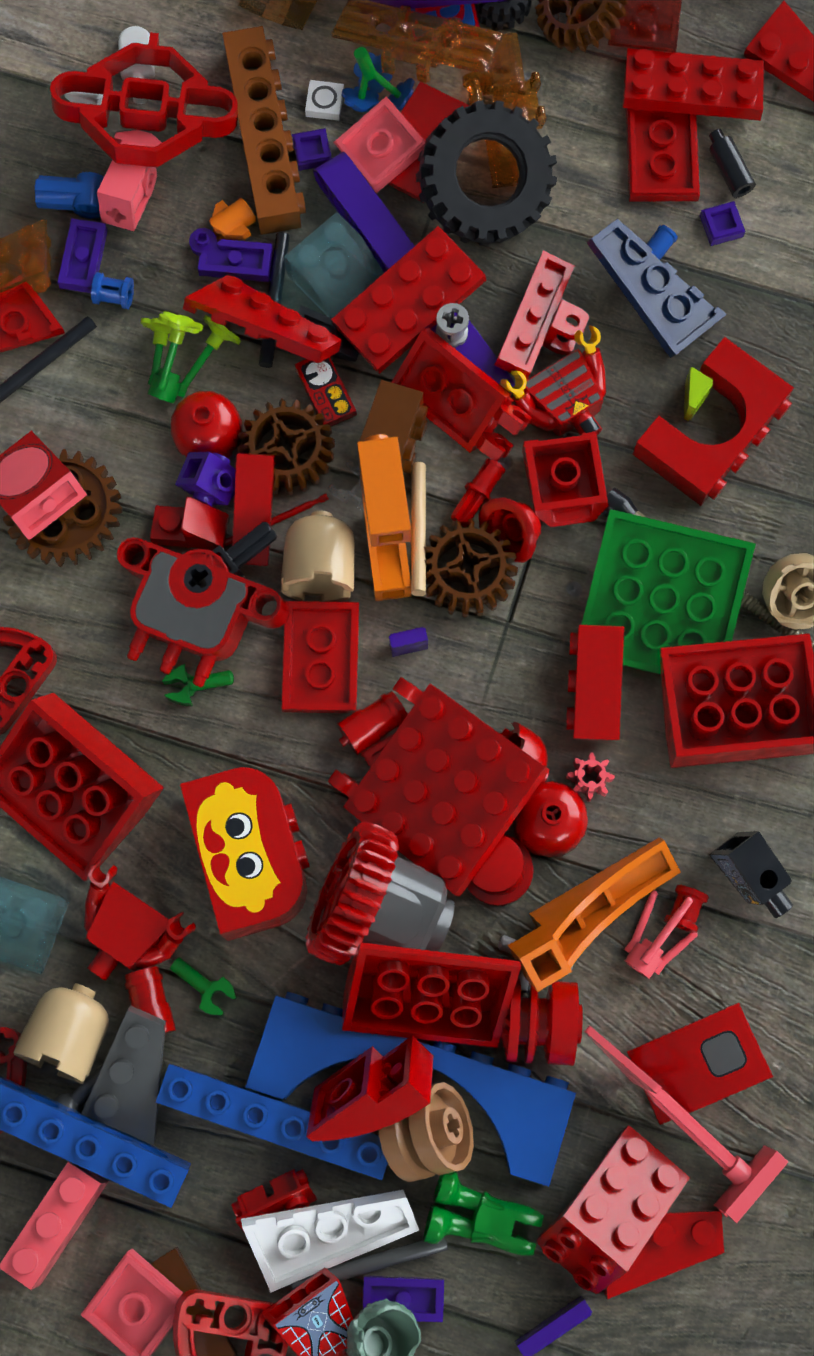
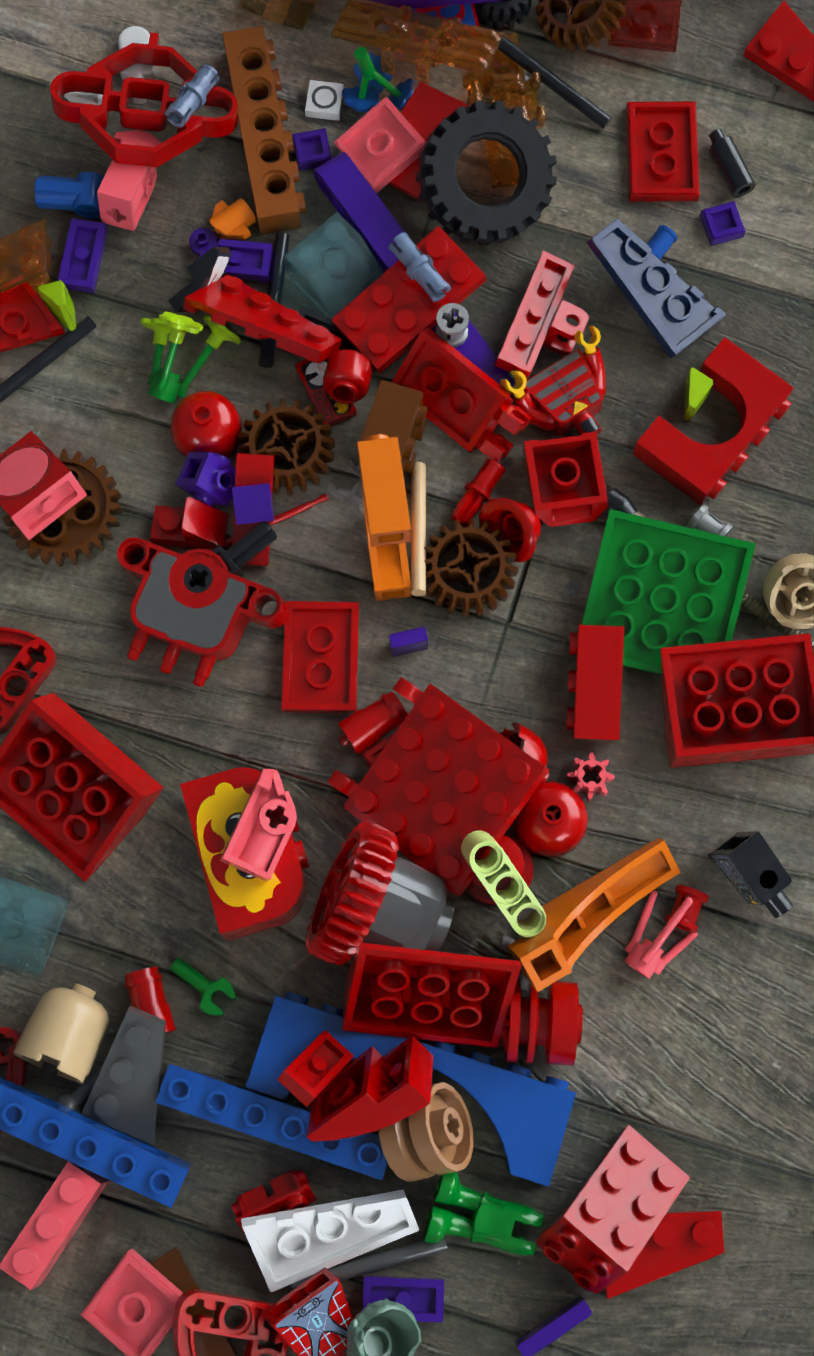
(59, 303): none -> lime slope
(112, 290): blue bush -> none
(126, 927): red torso -> none
(184, 697): green bar -> none
(192, 95): none -> sand blue pin
(205, 272): none -> black slope
(253, 503): none -> dark purple tile
(253, 843): none -> coral piece
(315, 1068): none -> red slope
(318, 558): tan cylinder -> none
(347, 376): none -> red head
(419, 267): none -> sand blue pin
(516, 895): none -> yellowish green beam
(554, 83): none -> black bar
(693, 84): red plate -> none
(703, 1060): red slope -> none
(707, 522): none -> light grey bush
(747, 1179): coral piece -> none

